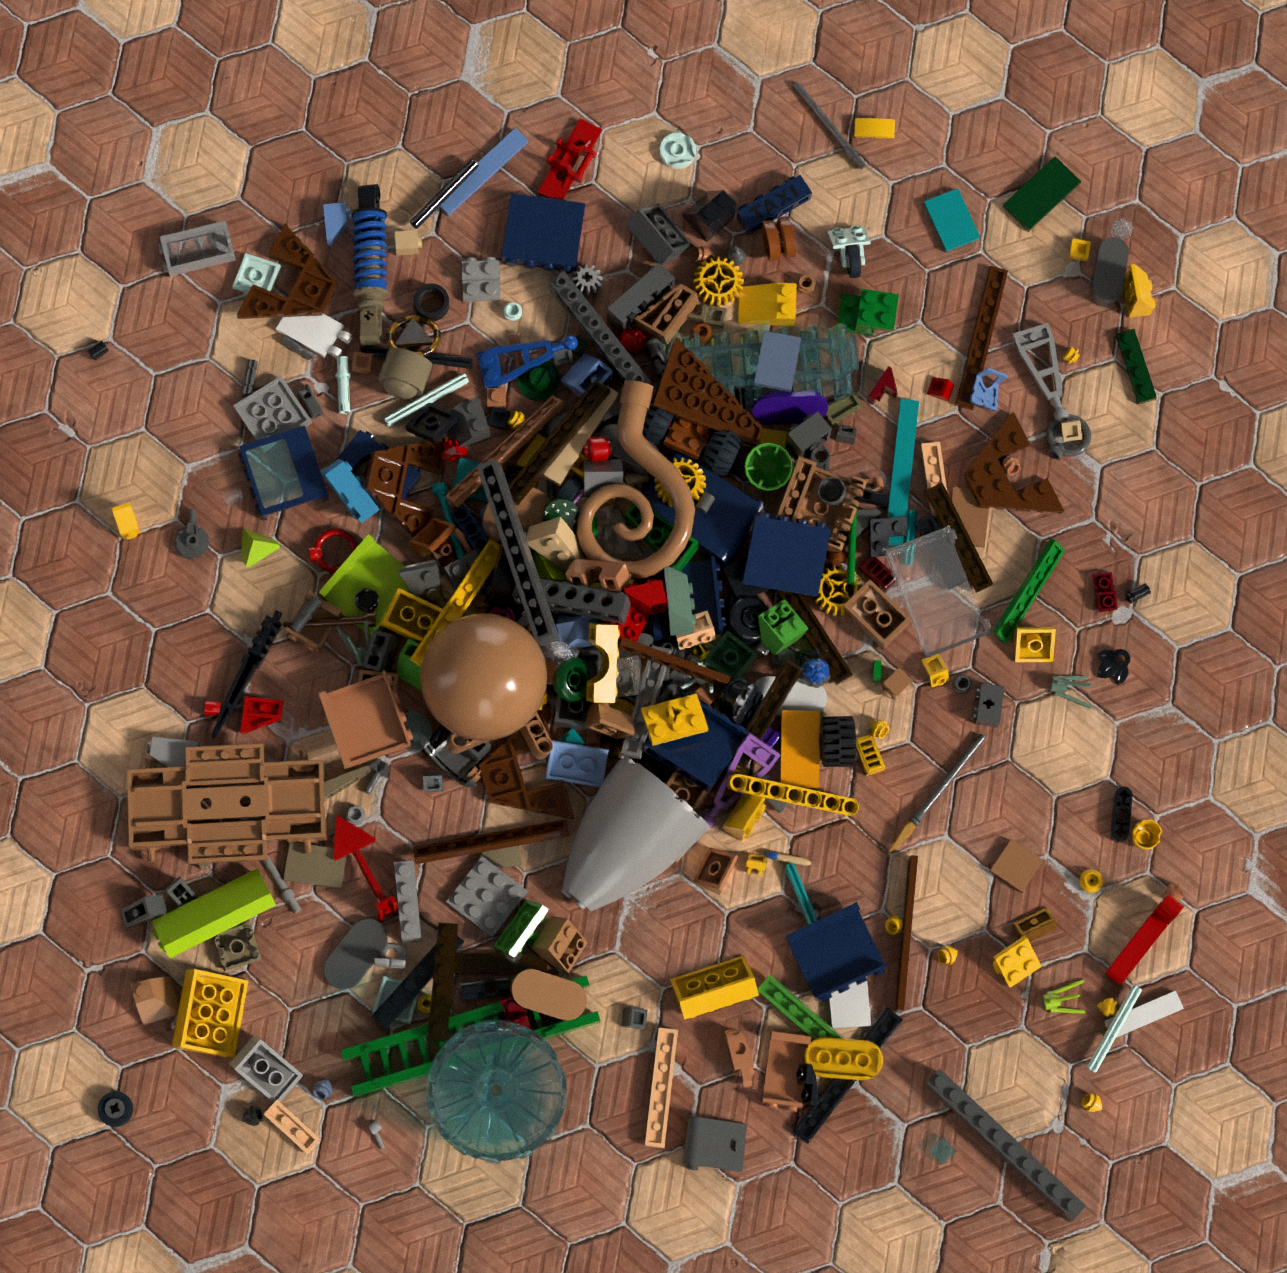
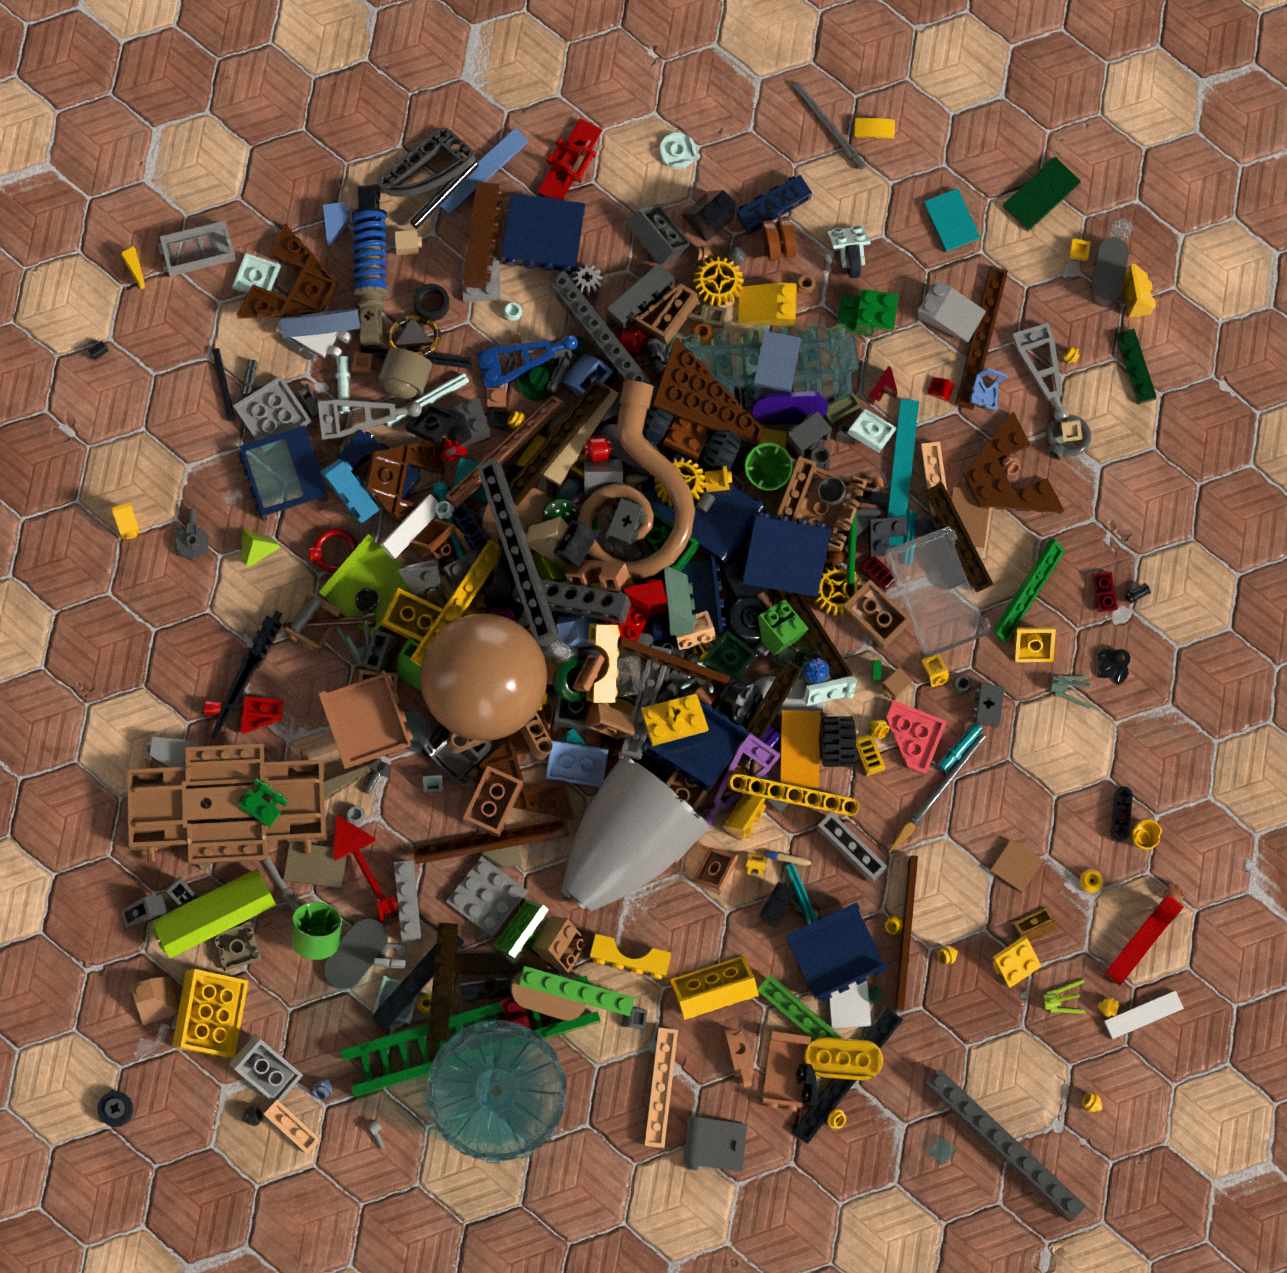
(131, 260): none -> yellow slope
(147, 1047): none -> clear slope
(223, 384): none -> black bar
(260, 808): none -> green plate
(316, 930): none -> bright green piece
(320, 323): none -> sand blue slope
(330, 419): none -> light grey plate
(398, 190): none -> dark grey beam
(410, 527): none -> white tile
(441, 506): none -> light aqua plate
(481, 235): none -> reddish brown brick
(493, 801): none -> nougat brick
(557, 374): none -> dark grey axle
(575, 543): none -> black brick
(576, 991): none -> bright green plate
(588, 673): none -> nougat plate
(626, 511): none -> dark grey brick
(654, 963): none -> yellow arch
(718, 480): none -> yellow bracket
(776, 904): none -> black brick
(830, 690): none -> light aqua plate
(836, 1118): none -> yellow plate
(851, 847): none -> light grey brick
(871, 430): none -> light aqua tile
(875, 995): none -> clear green plate
(915, 735): none -> coral plate
(950, 311): none -> light grey slope
(954, 753): none -> teal pin
(1114, 1028): light aqua axle -> none

